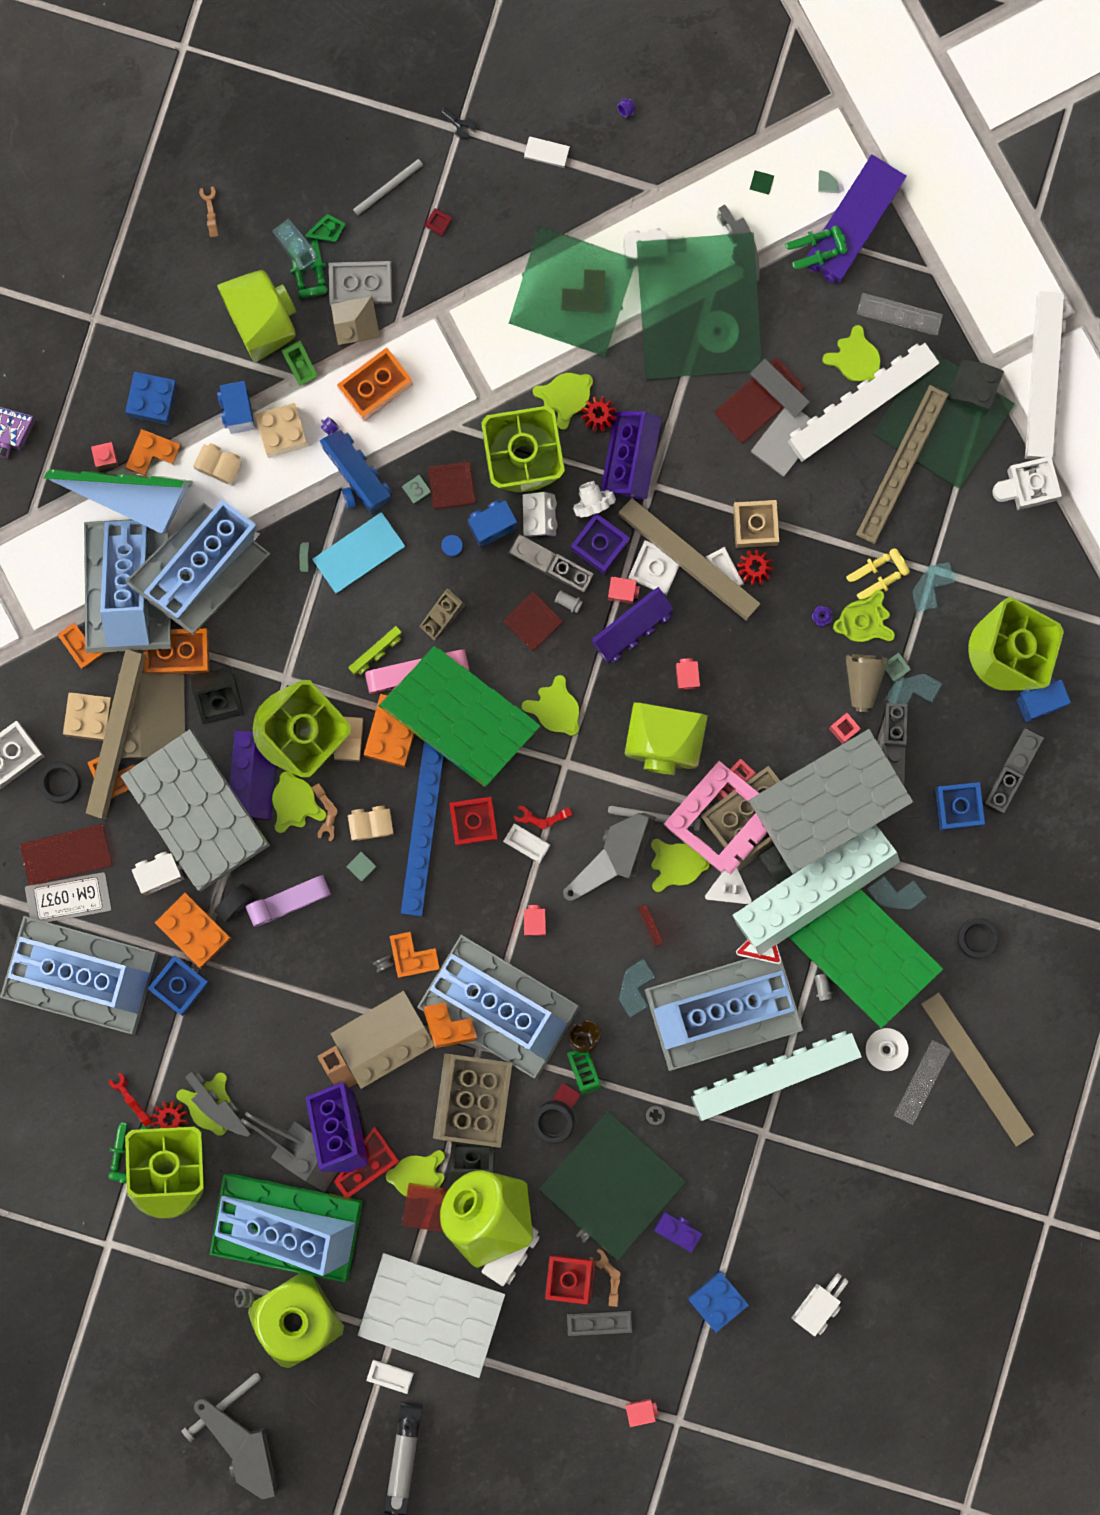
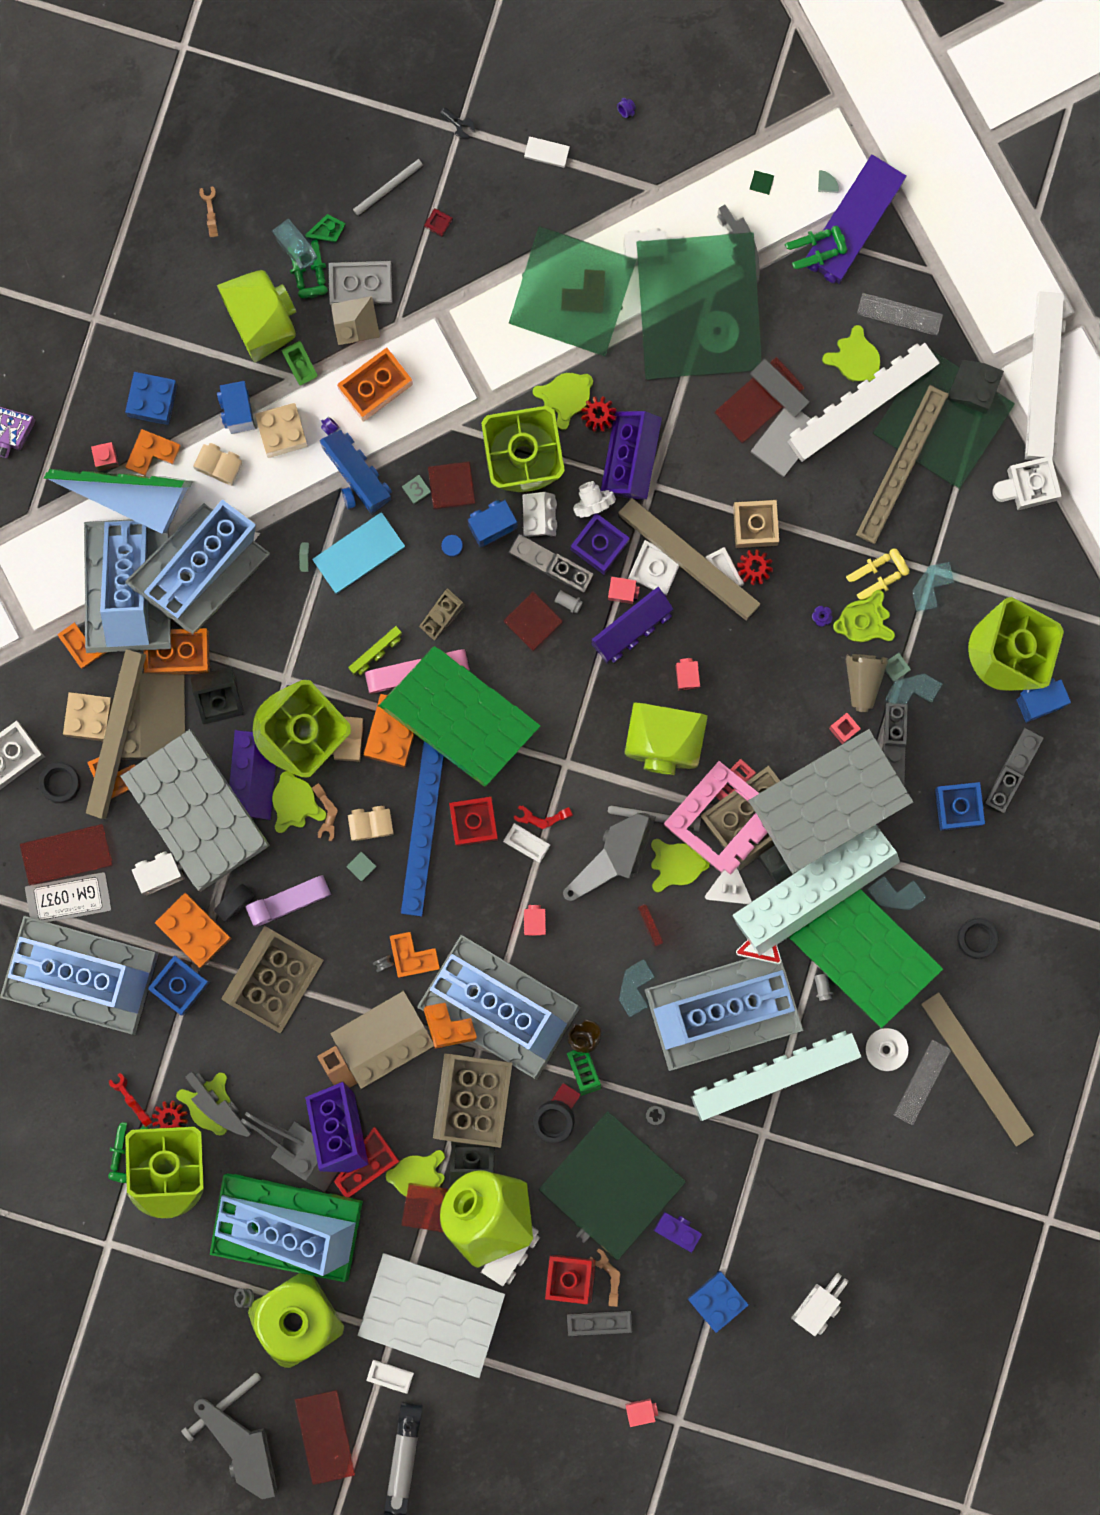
(272, 979): none -> dark tan slope
(325, 1437): none -> clear red tile
(556, 708): lime tile -> none

